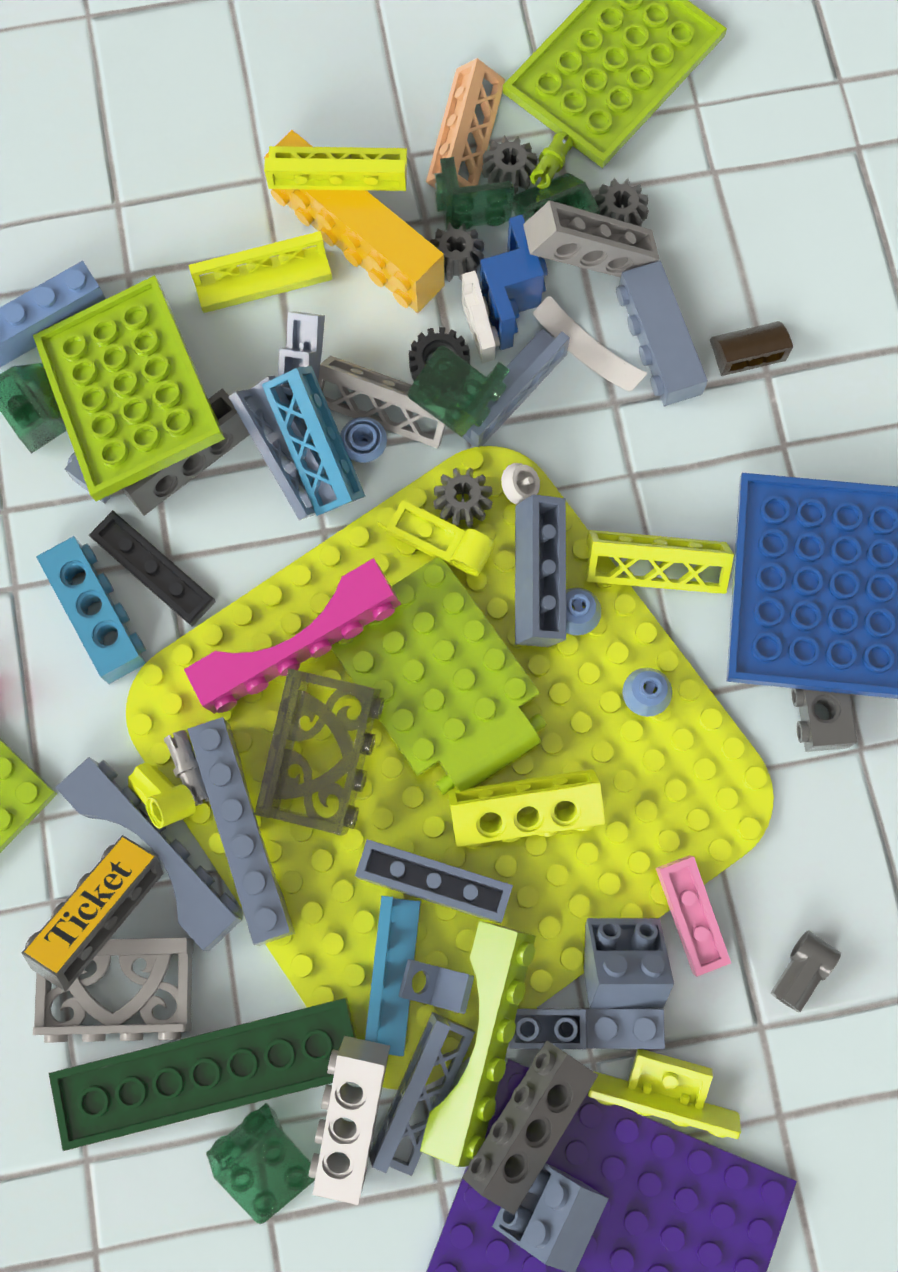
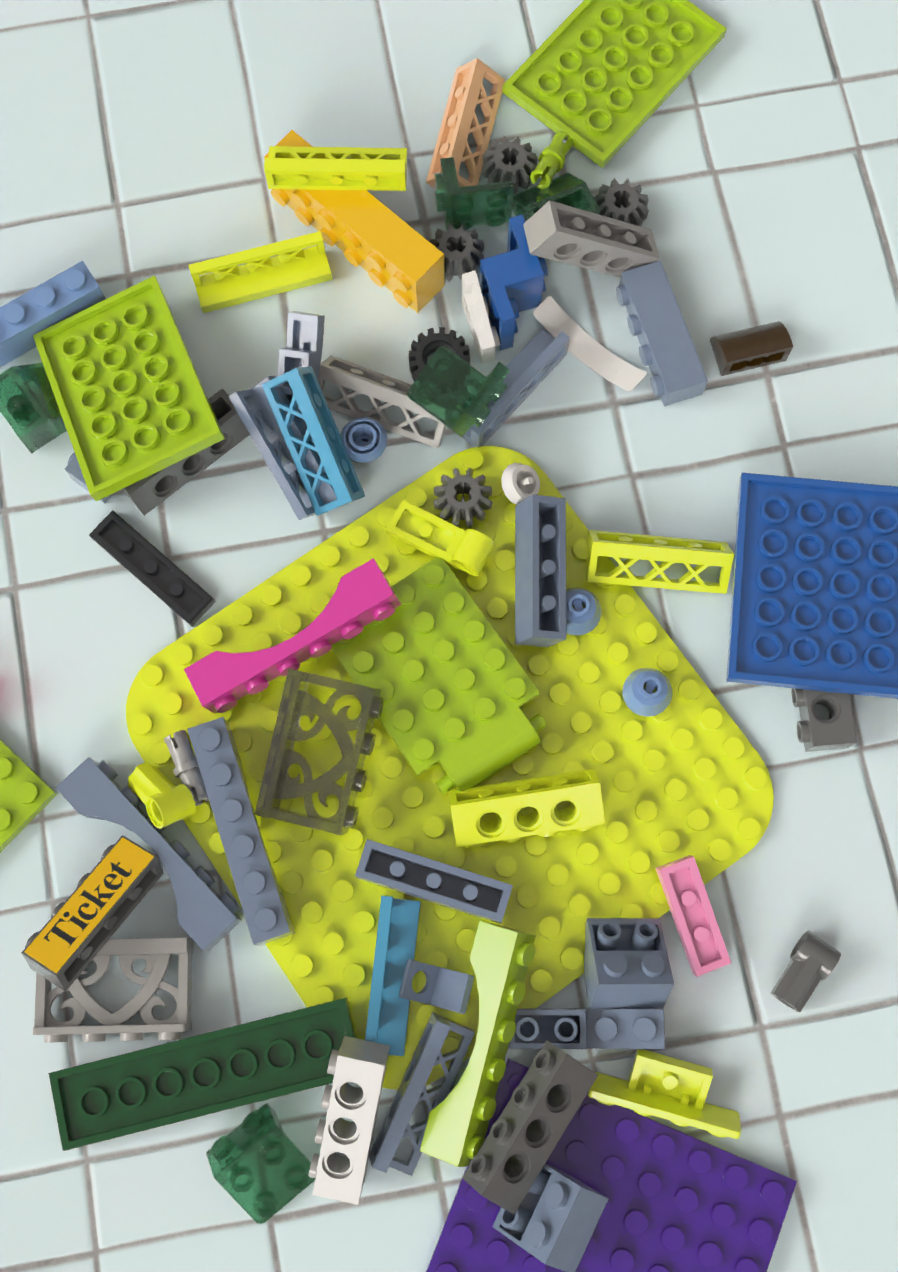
(60, 567): dark azure brick -> none

